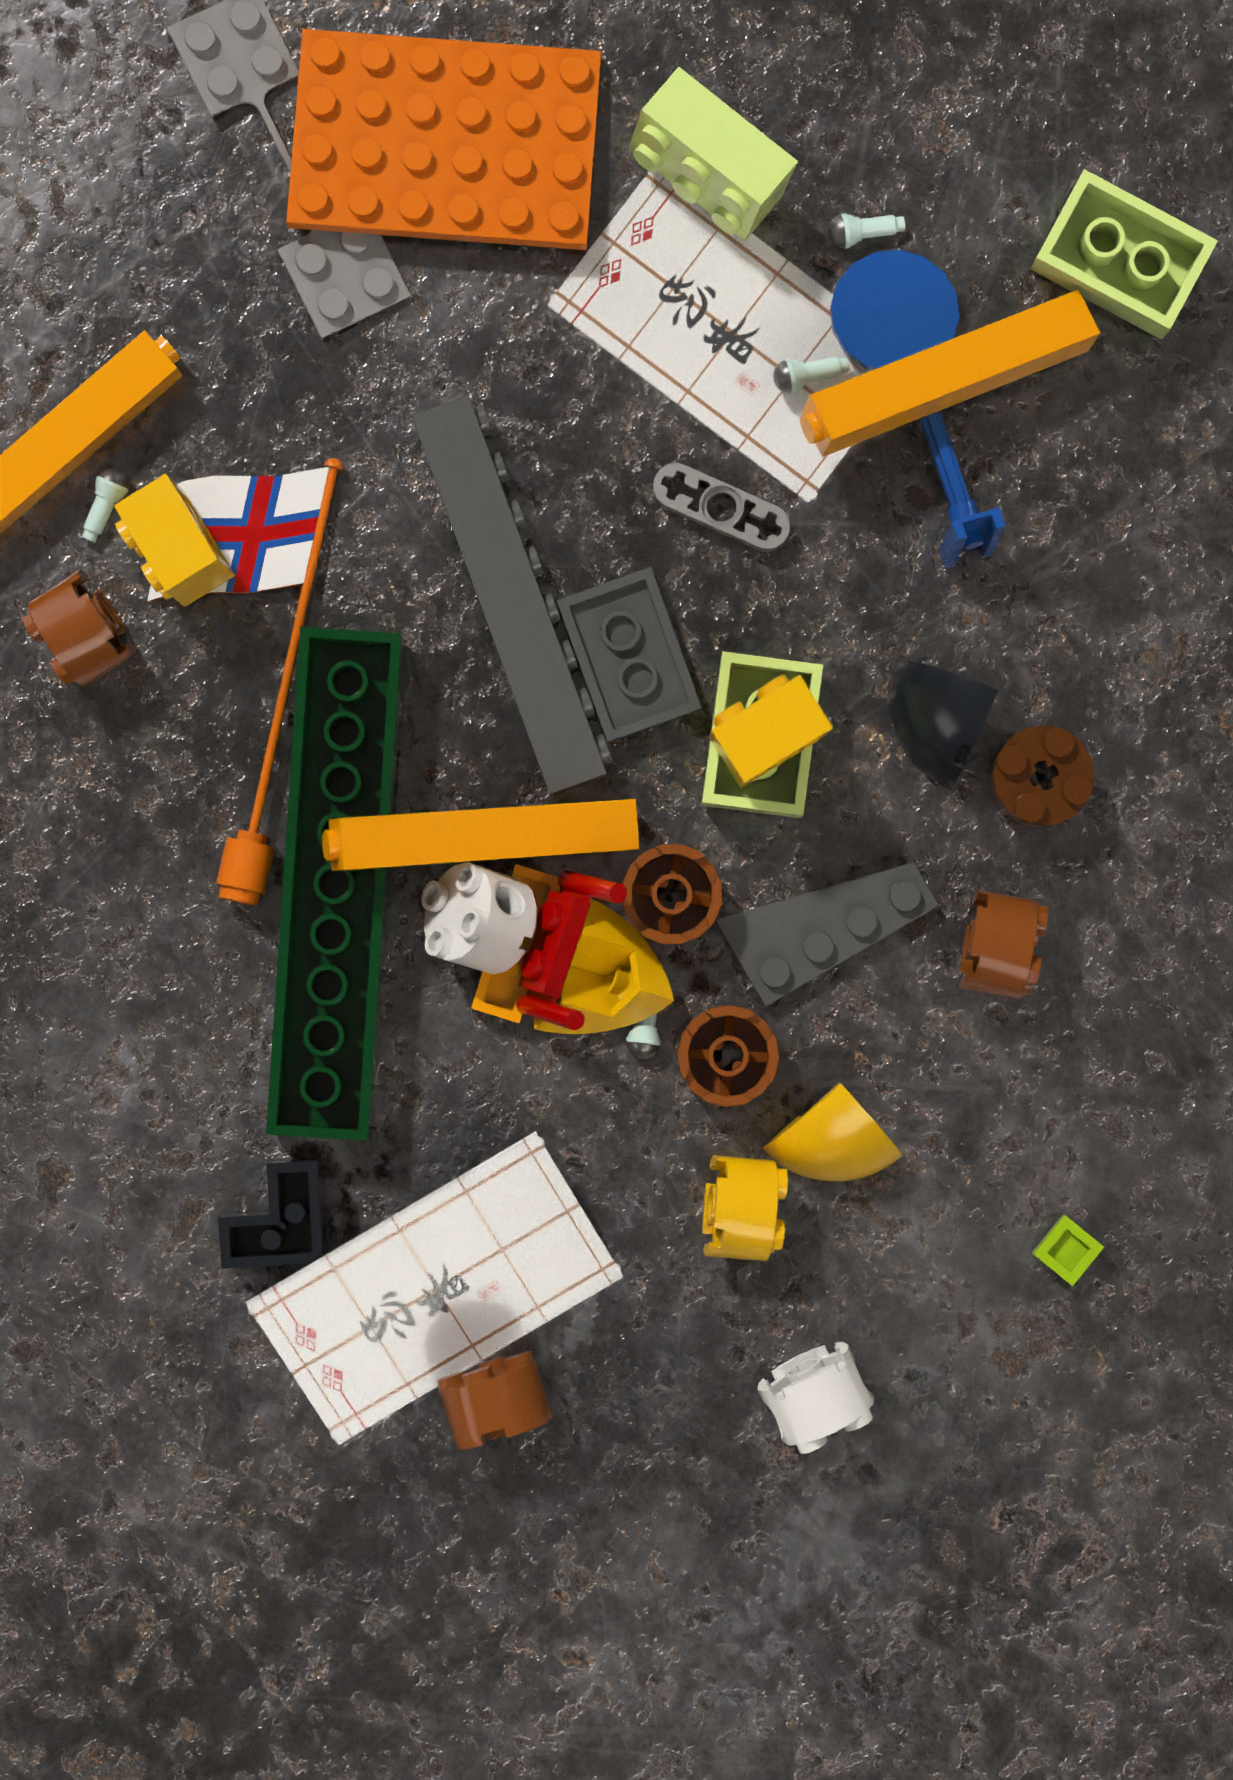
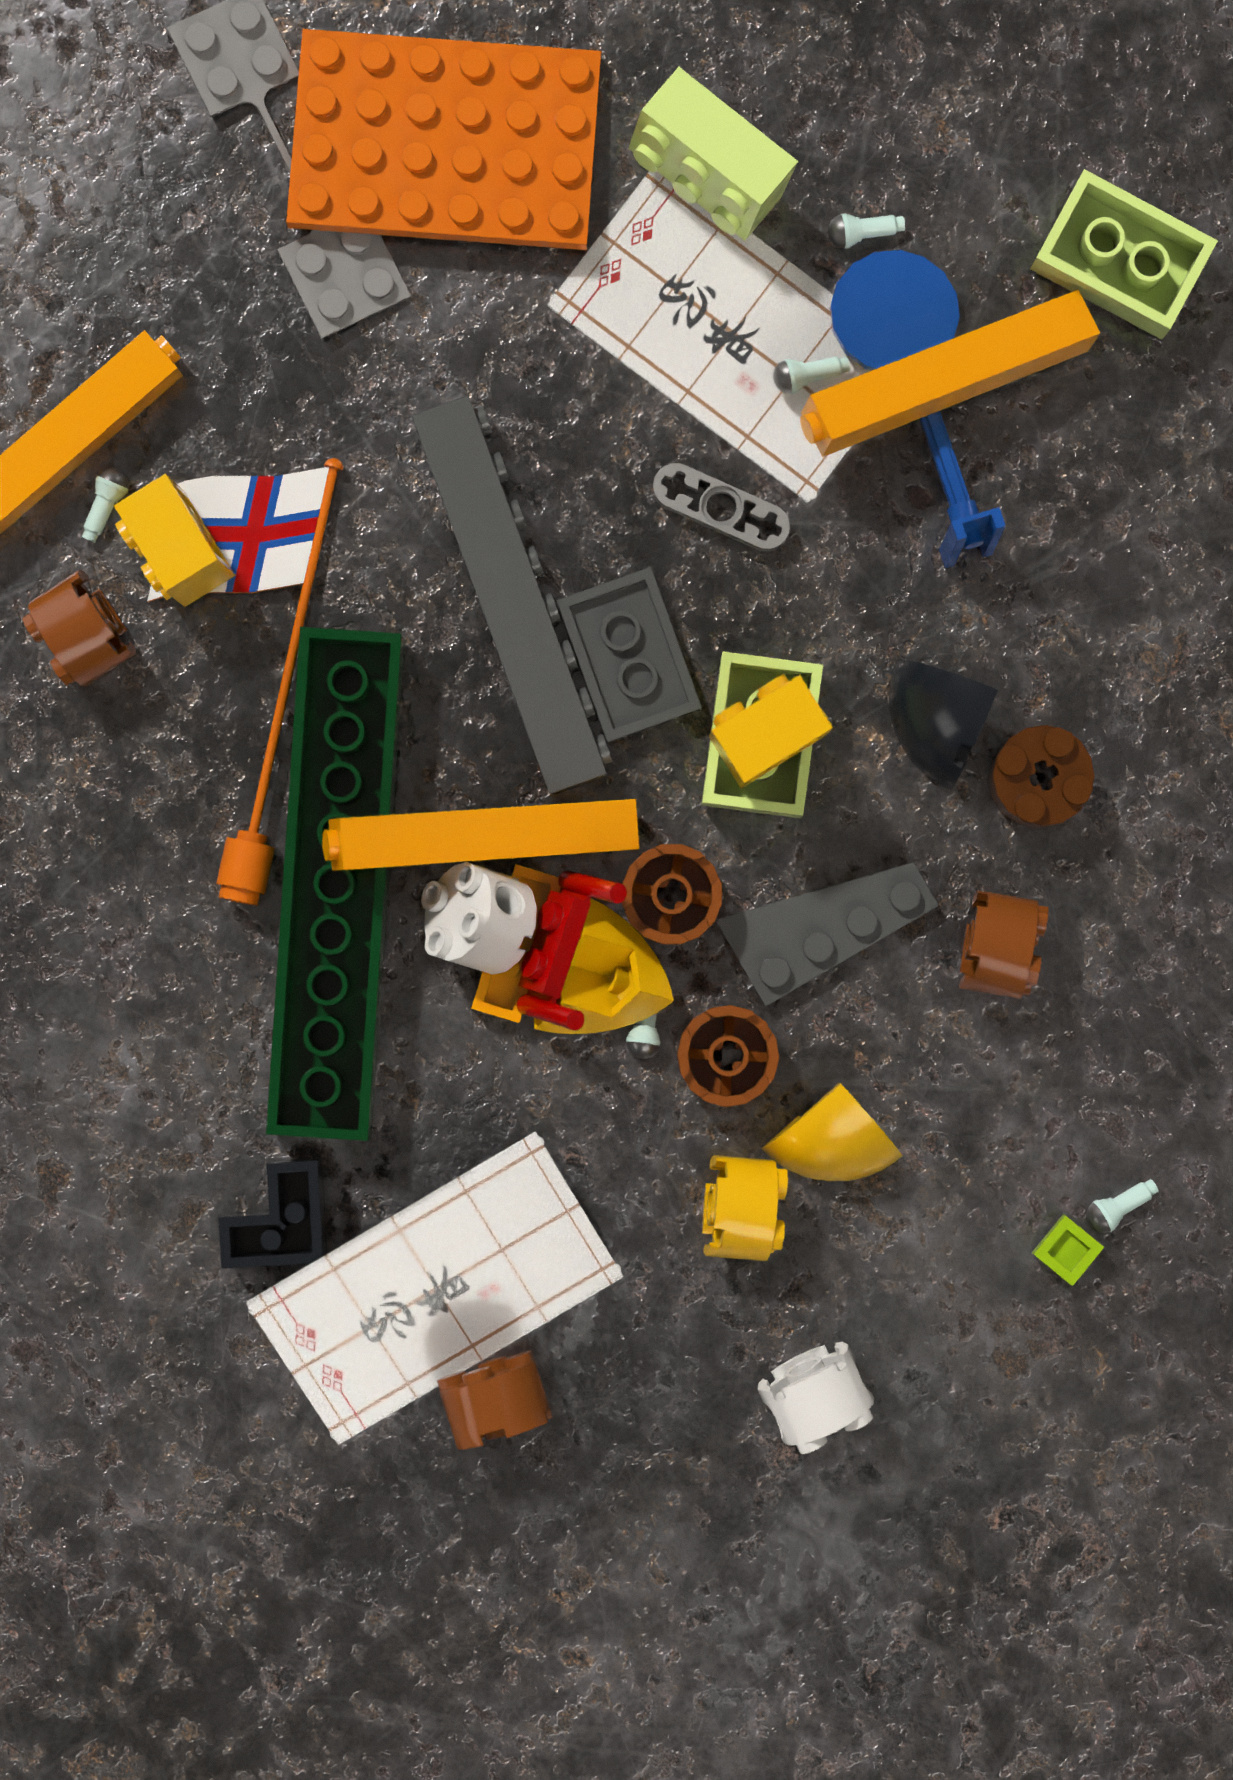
(1106, 1214): none -> light aqua piece

